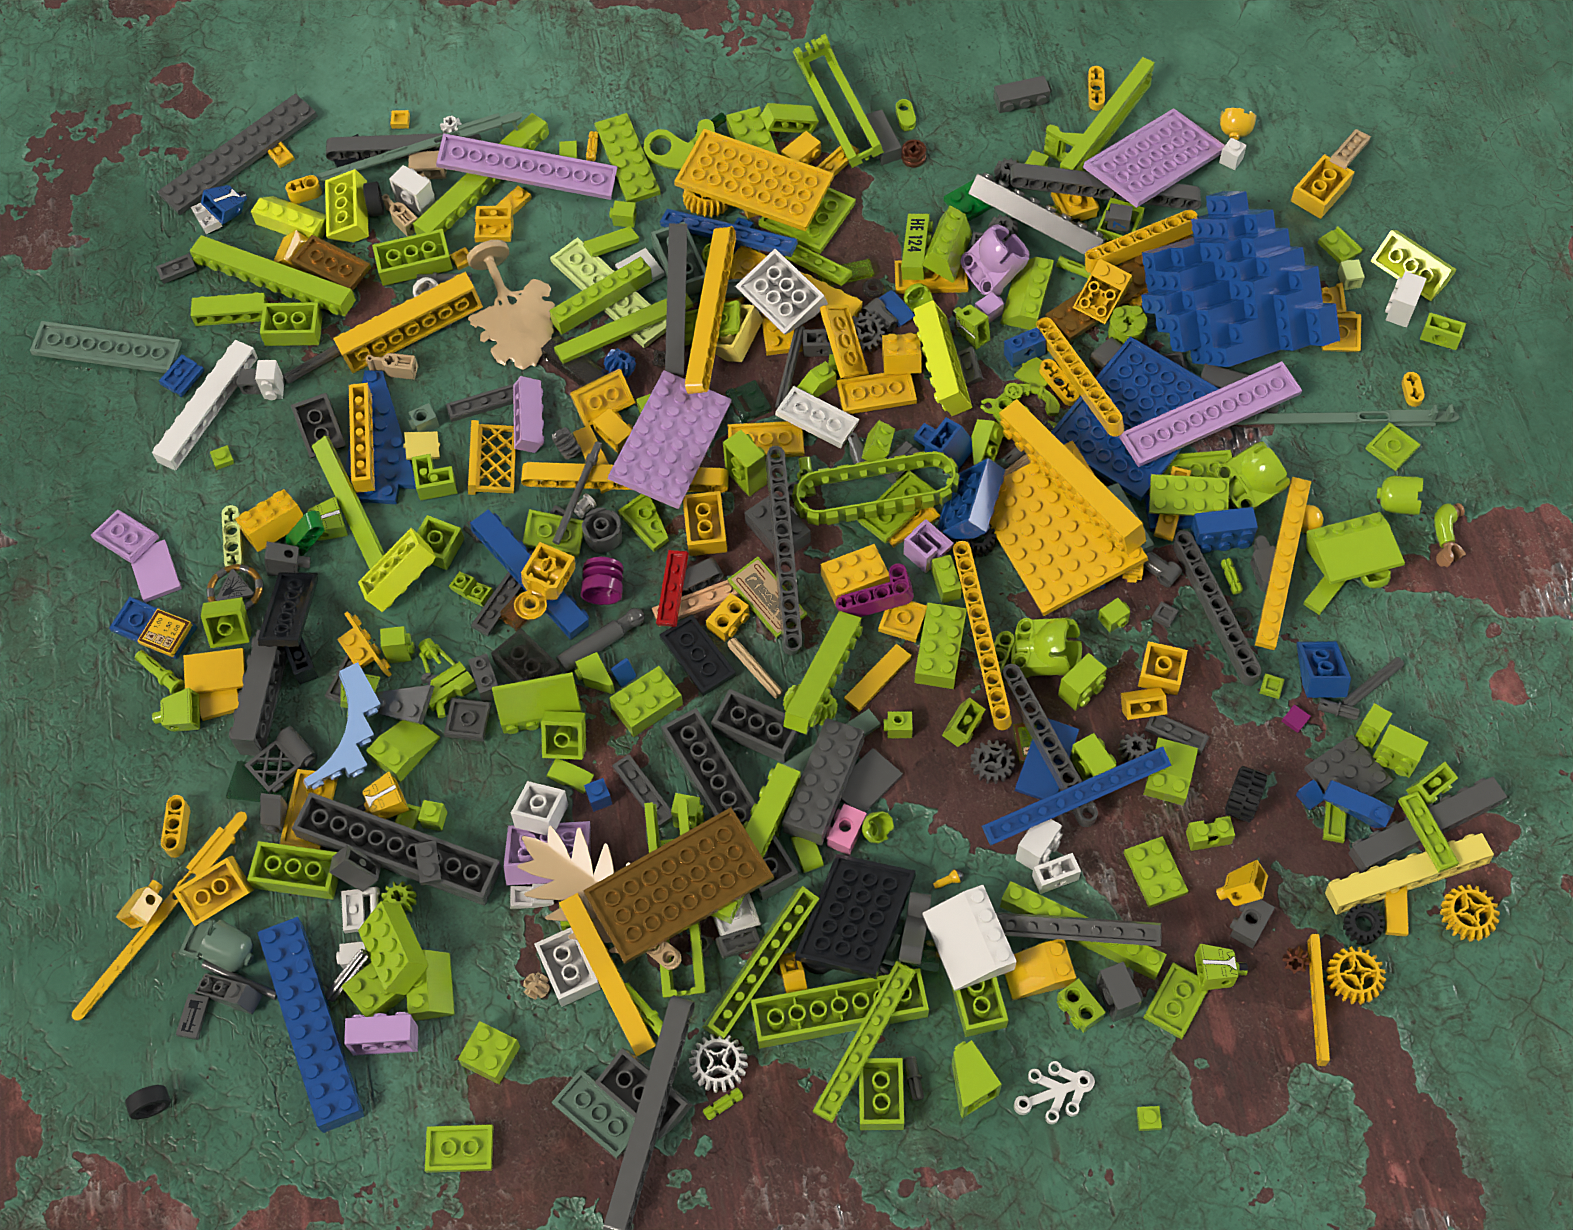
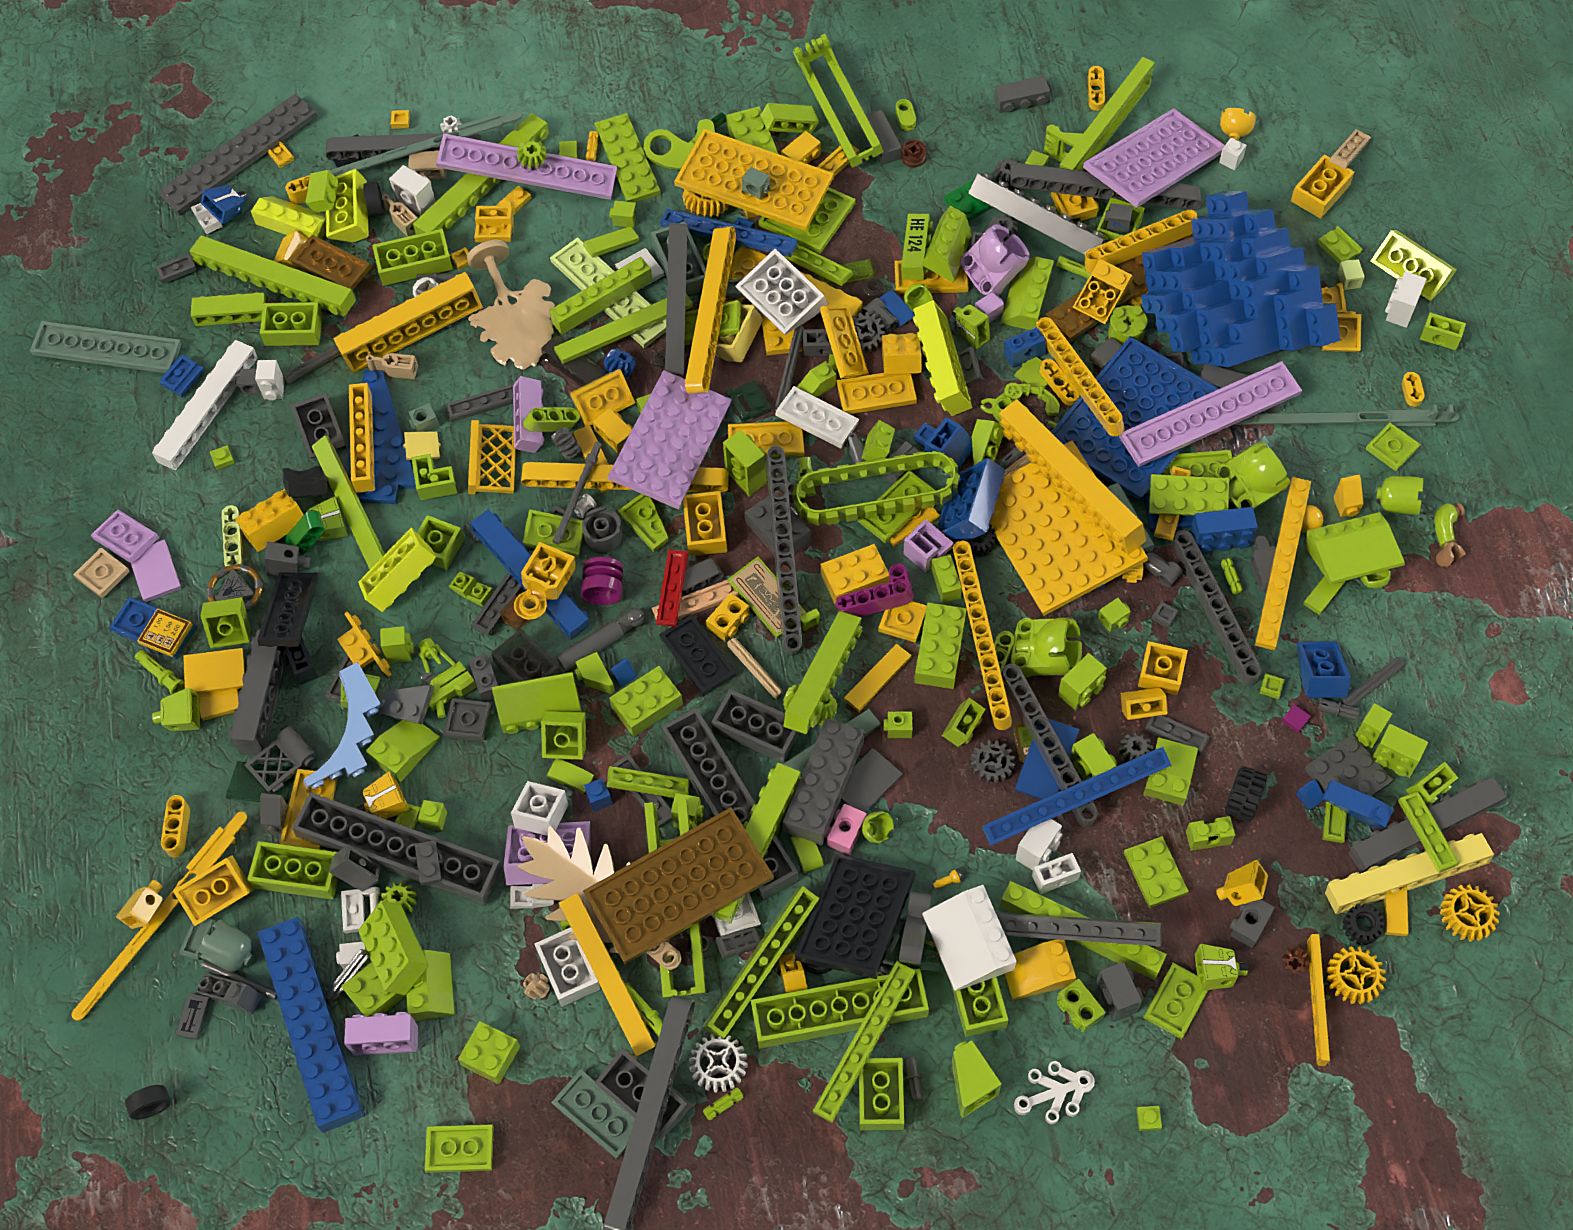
(101, 573): none -> tan plate
(305, 482): none -> black brick
(321, 191): none -> lime brick
(531, 154): none -> lime gear
(551, 419): none -> lime beam
(646, 782): none -> lime tile
(756, 183): none -> sand green brick
(810, 619): none -> lime tile
(1349, 496): none -> yellow slope

